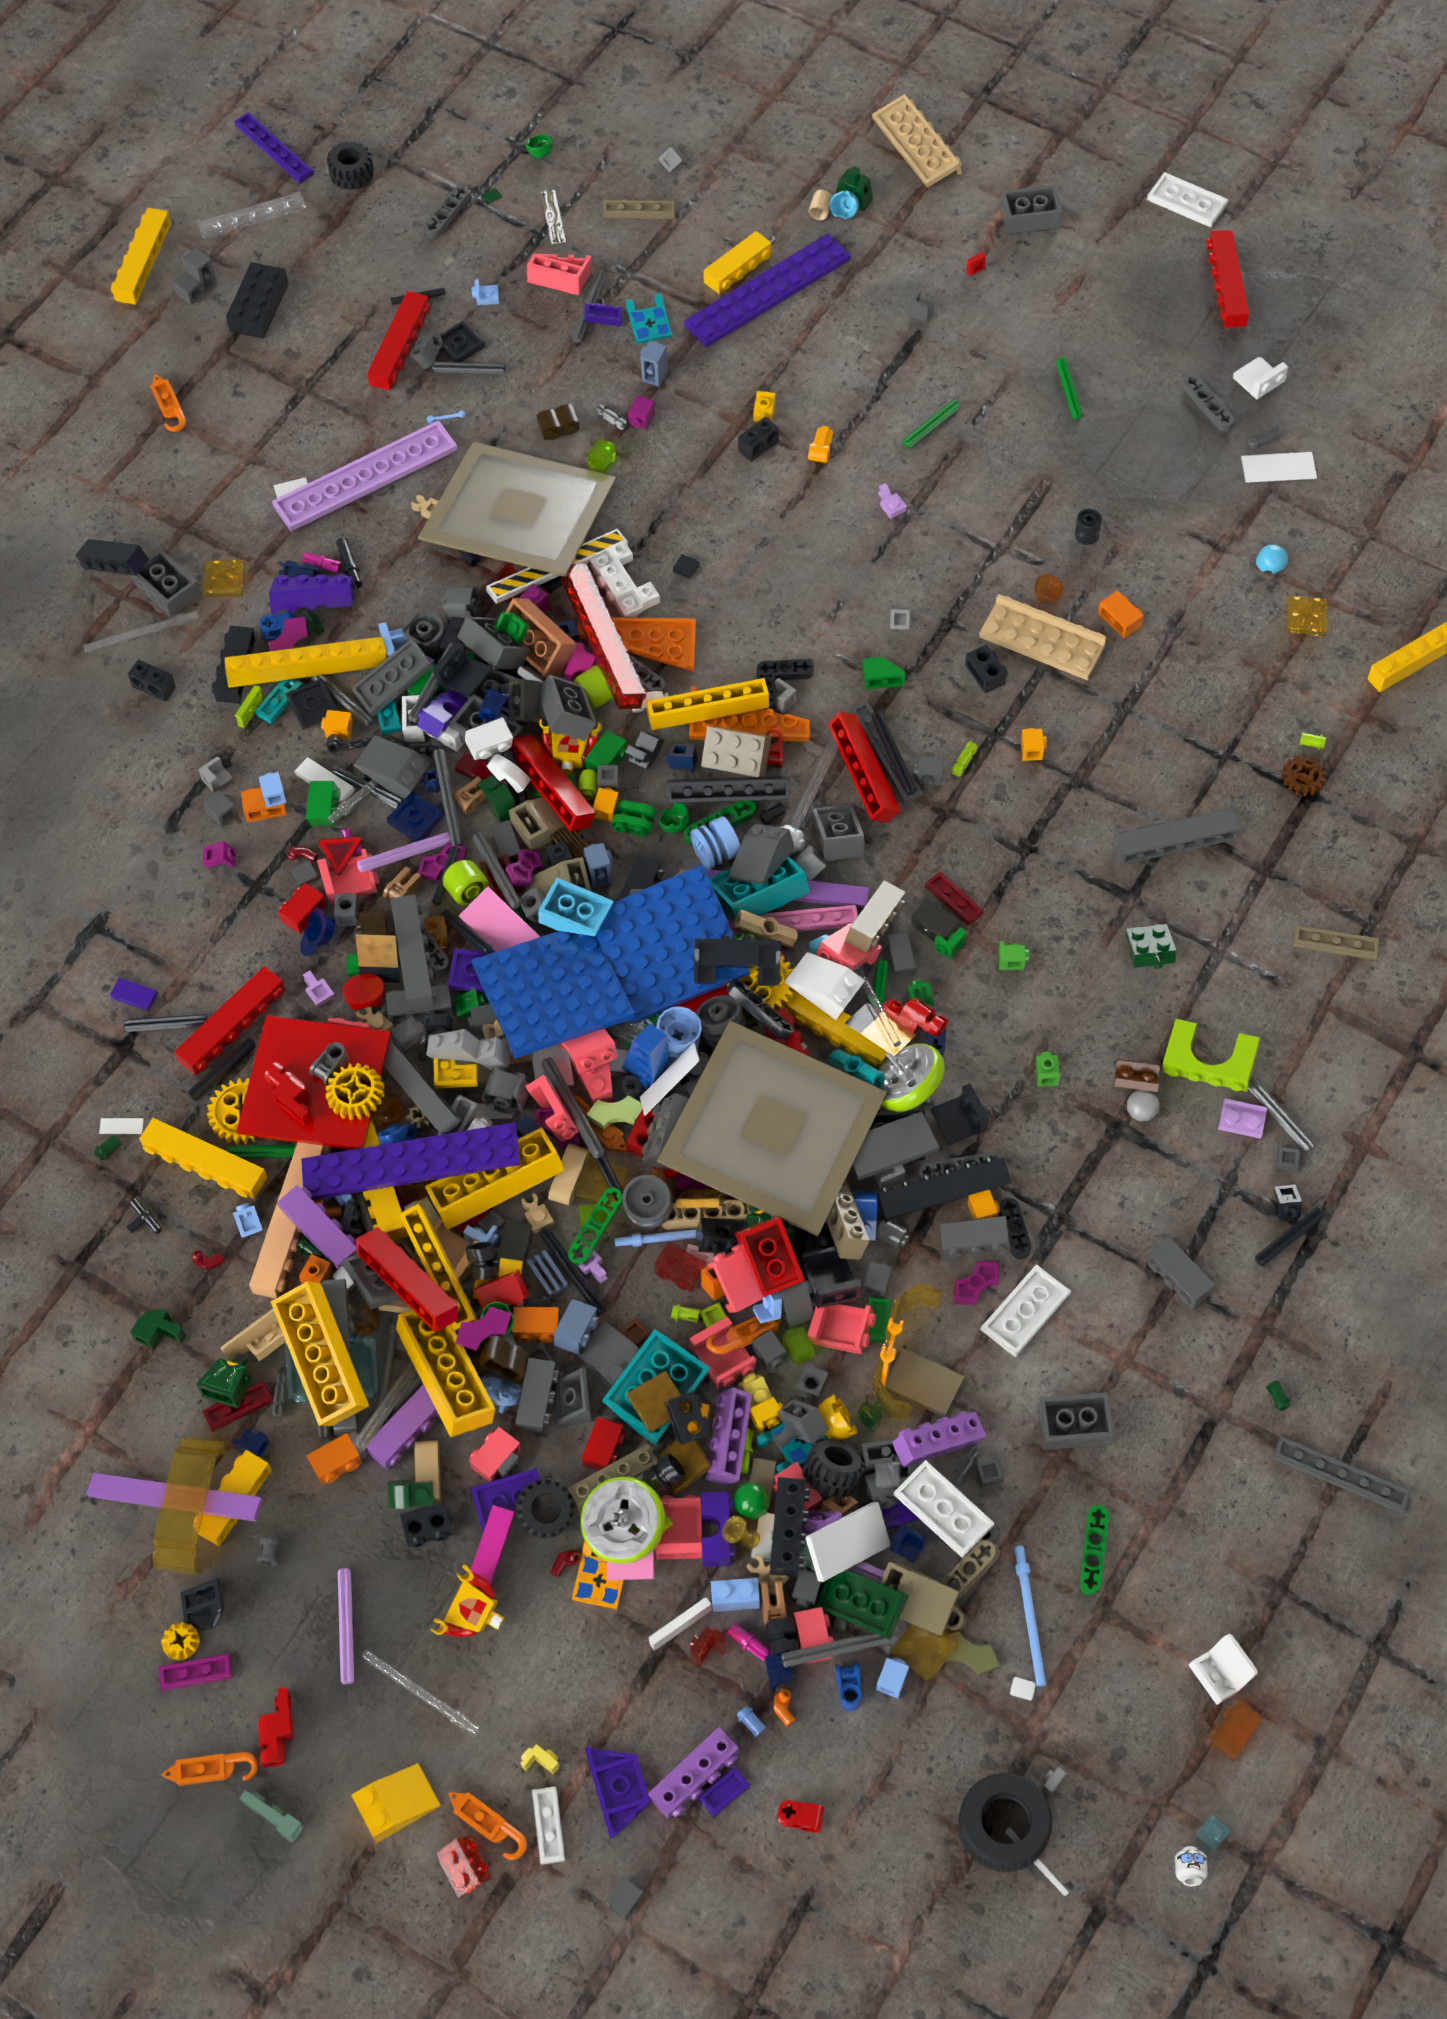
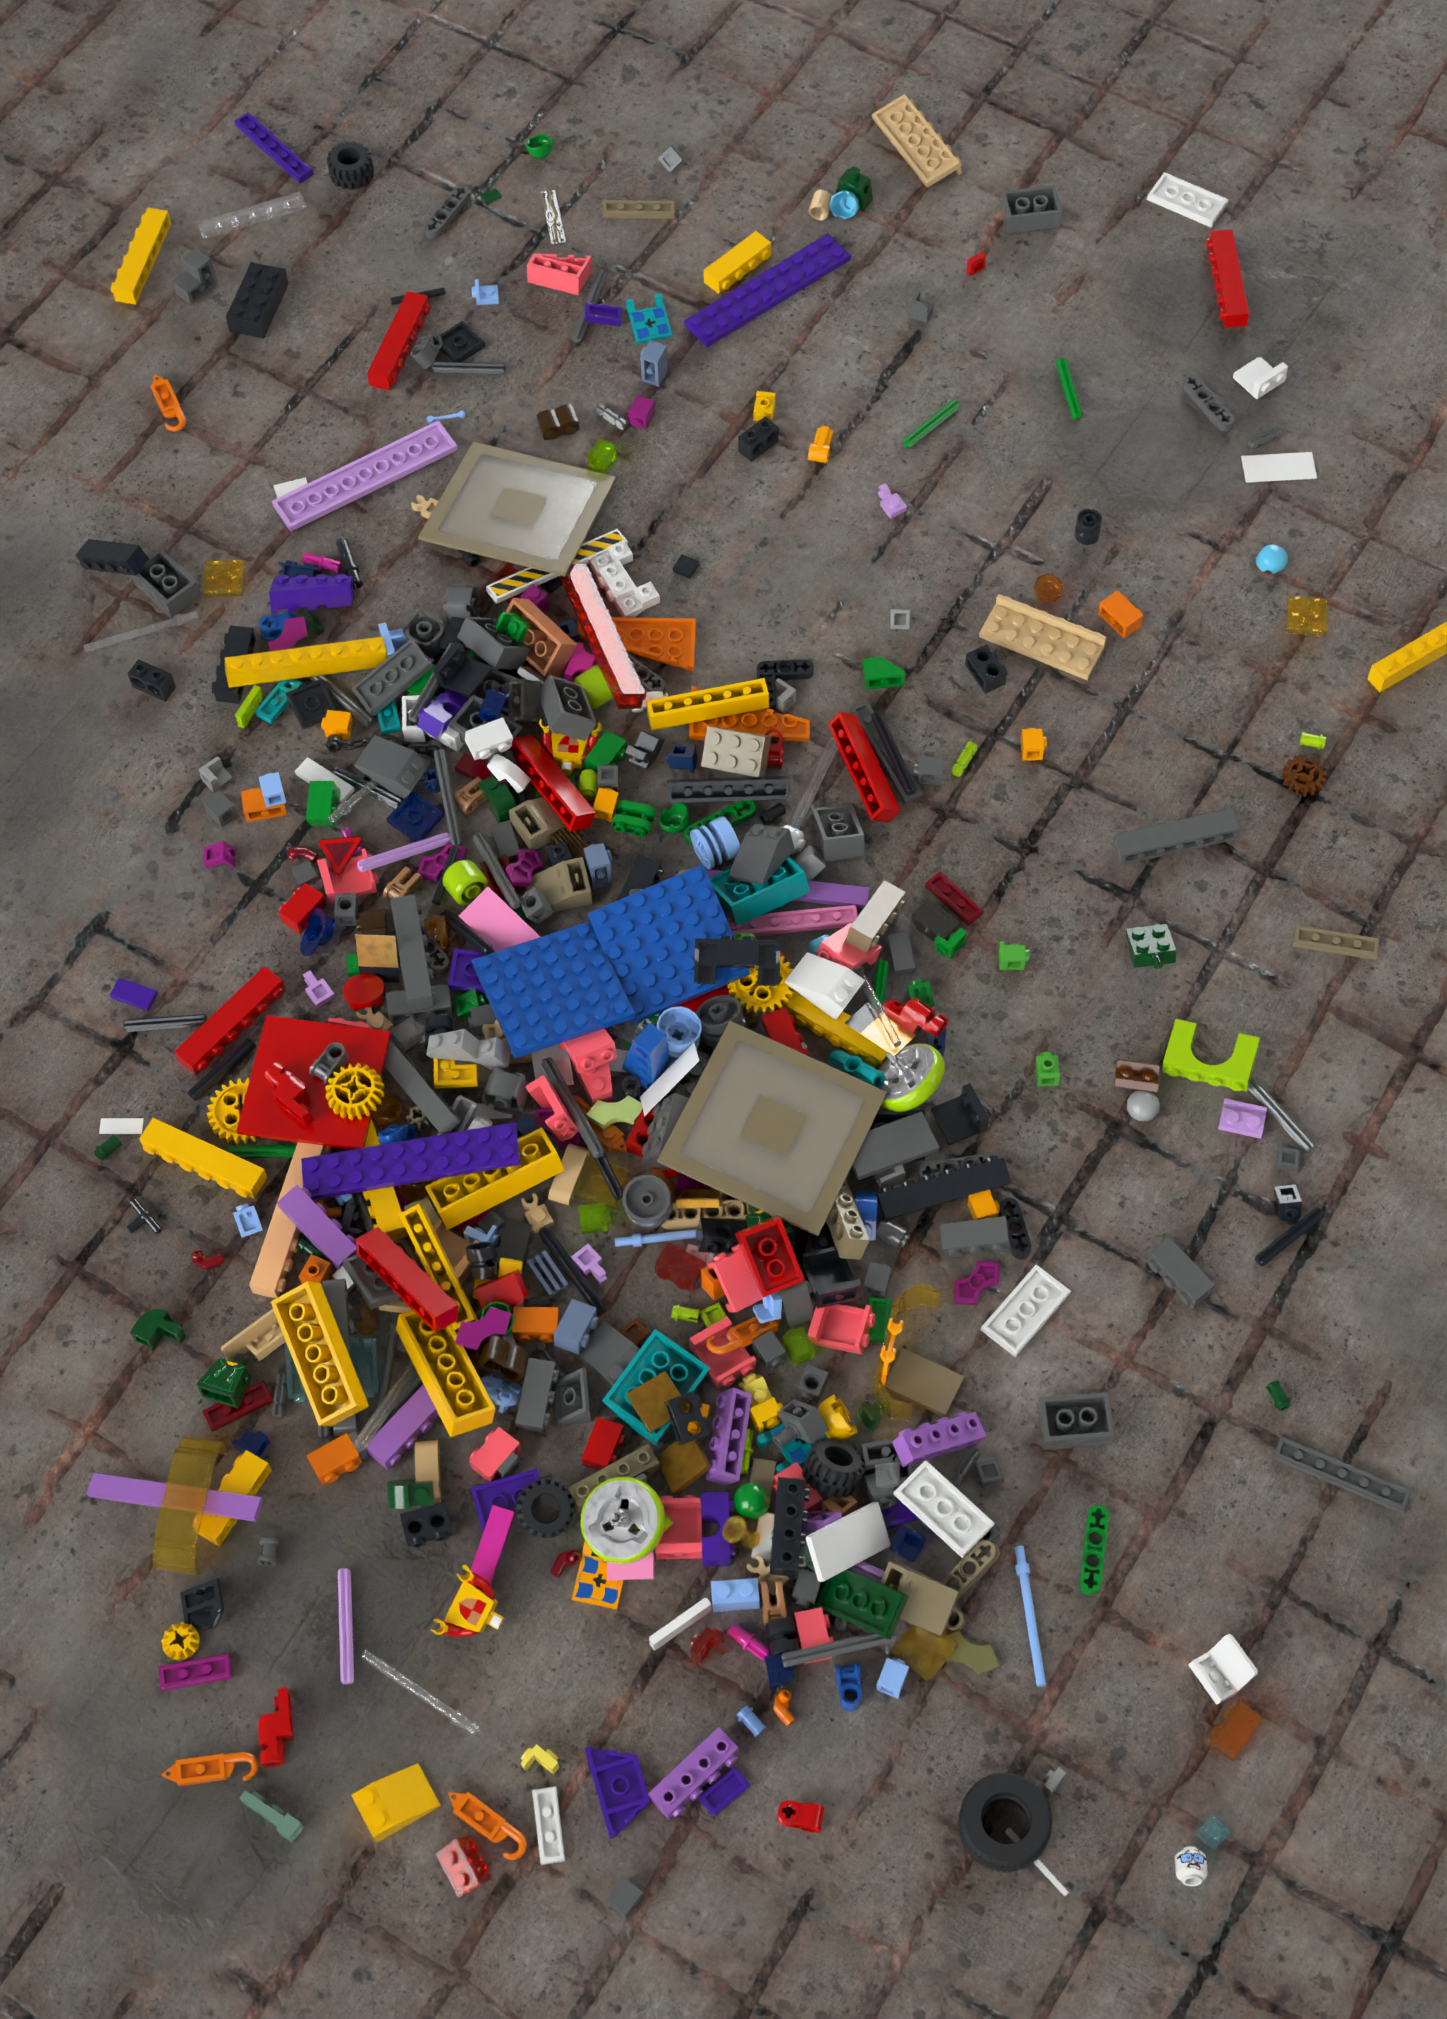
(573, 909): medium azure slope -> none
(592, 1224): green beam -> none
(666, 1473): black wheel -> none
(755, 924): tan piece -> none
(760, 1009): black beam -> none
(1022, 1688): white sticker -> none

